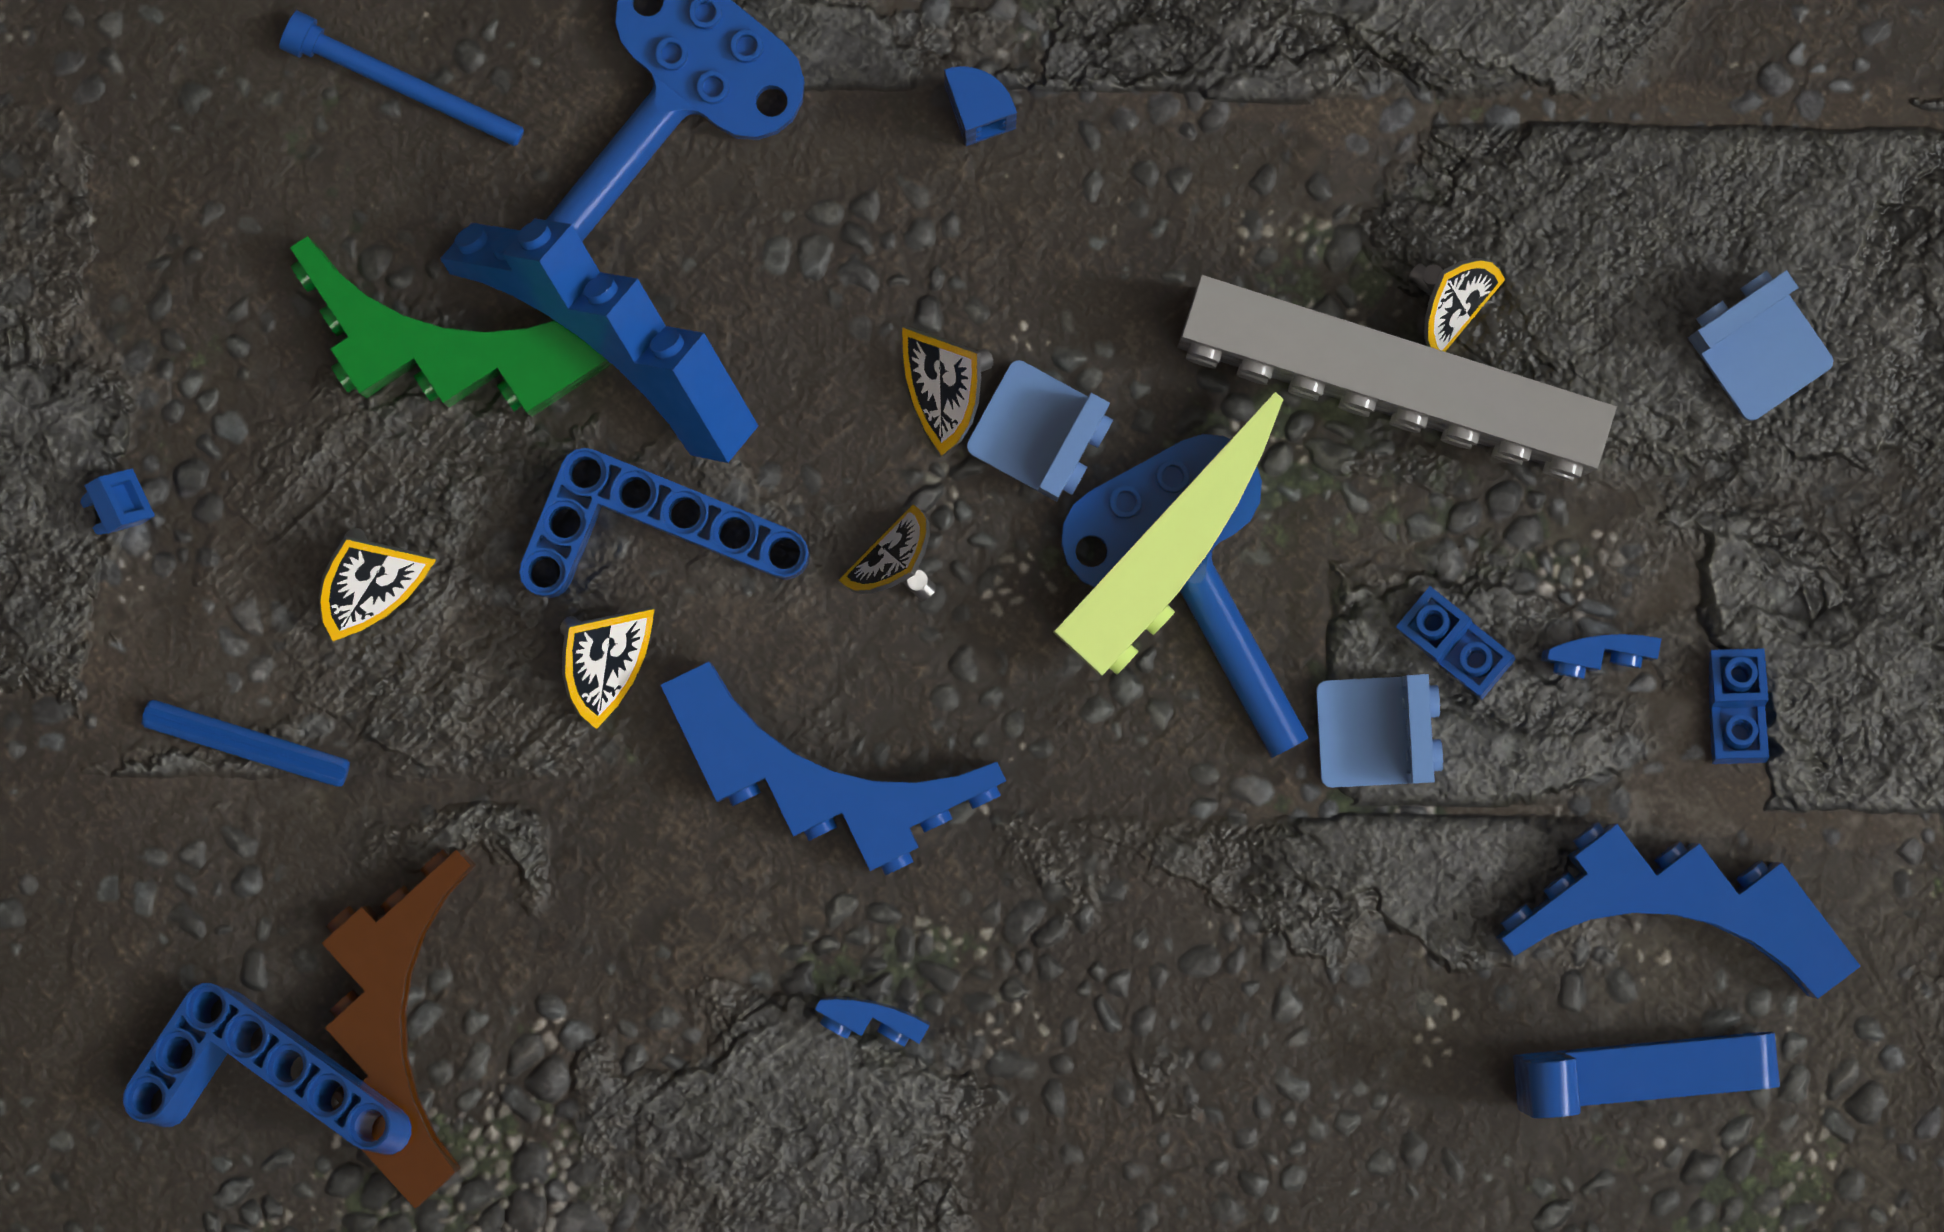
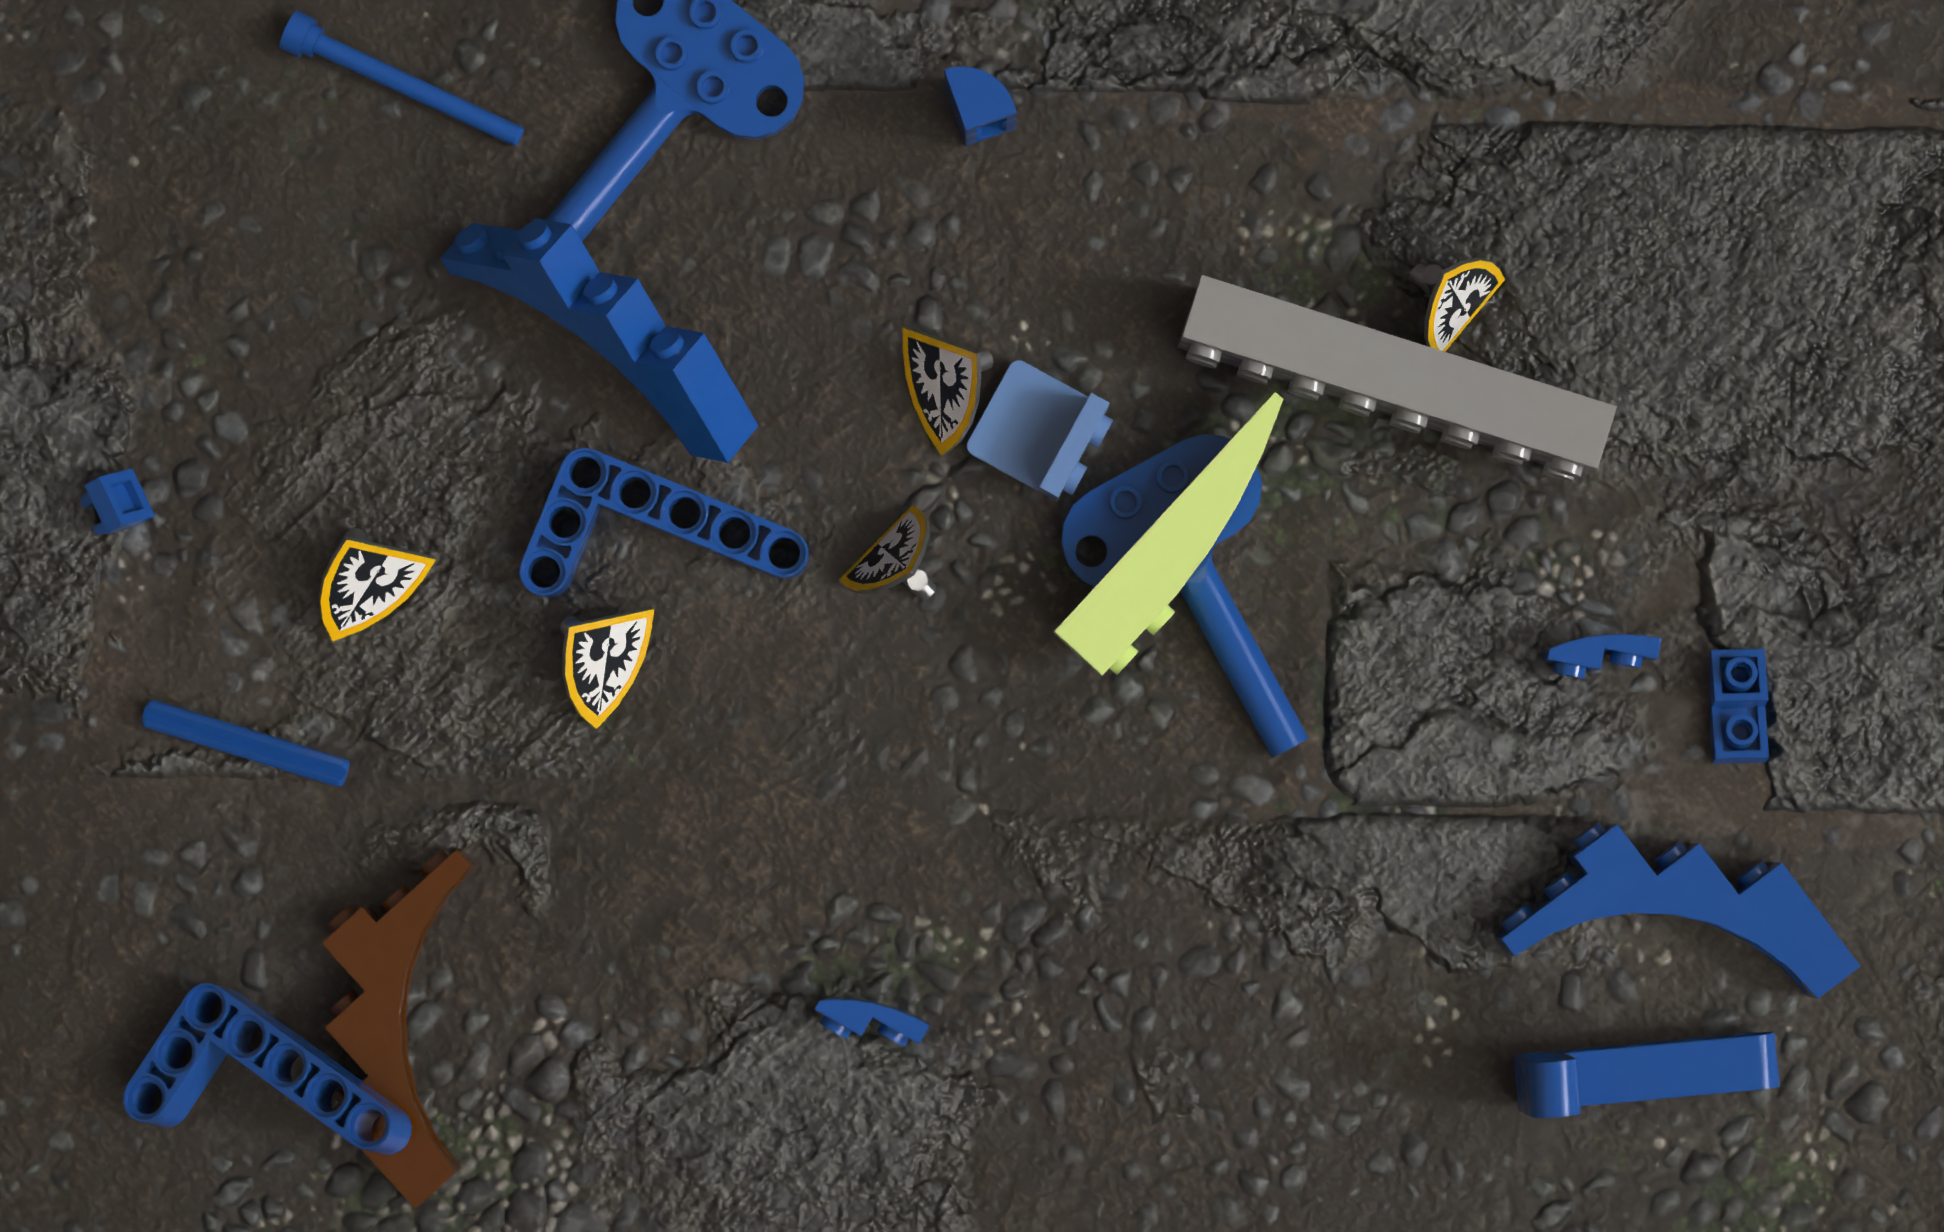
(383, 345): green arch -> none
(740, 754): blue arch -> none
(1378, 731): medium blue bracket -> none
(1455, 643): blue slope -> none
(1761, 346): medium blue bracket -> none

